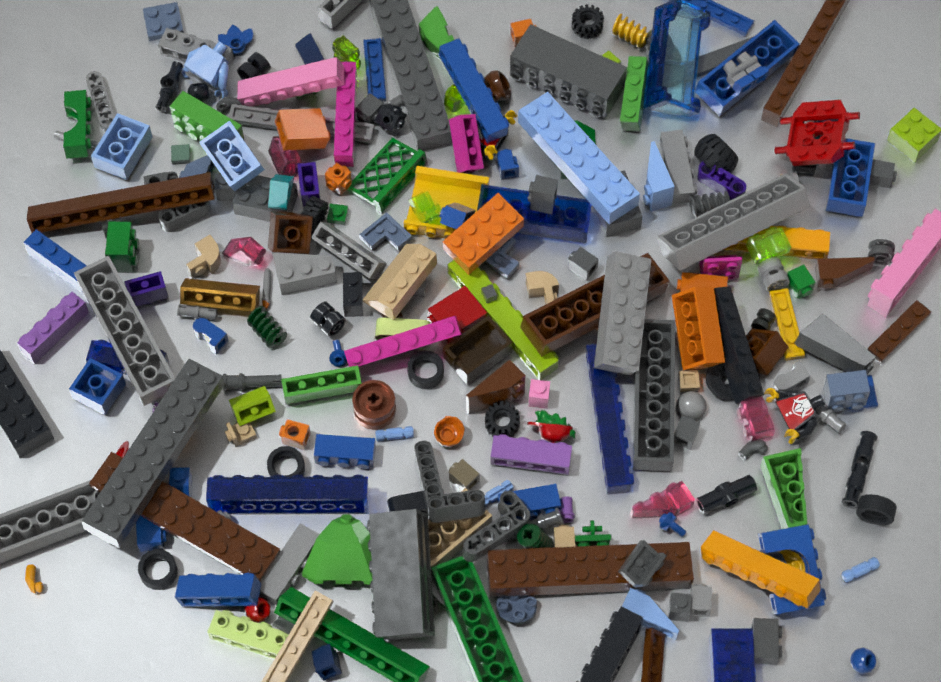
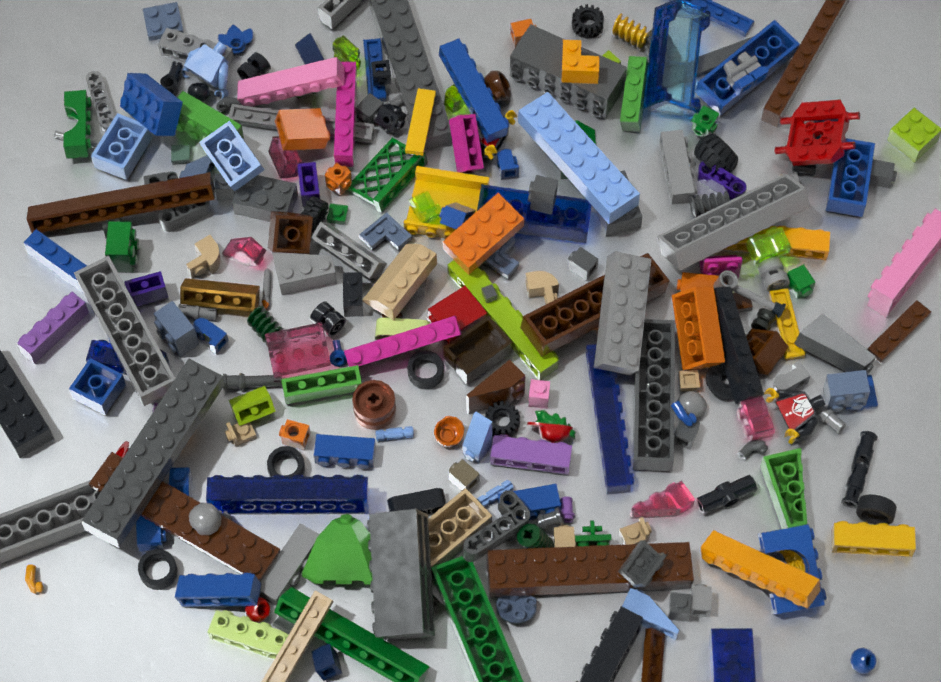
(151, 104): none -> blue brick
(175, 329): none -> sand blue brick
(205, 518): none -> light grey hair
(280, 191): slope -> none
(297, 349): none -> clear pink piece
(381, 78): none -> black brick
(420, 122): none -> yellow tile
(434, 31): bright green wedge -> none
(442, 506): dark grey beam -> none
(478, 438): none -> light blue slope
(577, 67): none -> light orange brick
(636, 532): none -> tan bracket
(659, 186): light blue slope -> none
(668, 522): blue plate -> none
(680, 412): none -> blue arm
(705, 121): none -> green brick
(732, 280): none -> light grey piece
(742, 303): none -> reddish brown tile
(766, 640): dark grey brick -> none
(836, 271): reddish brown slope -> none
(860, 569): light blue axle -> none
(873, 539): none -> yellow brick
(881, 252): dark grey wheel -> none

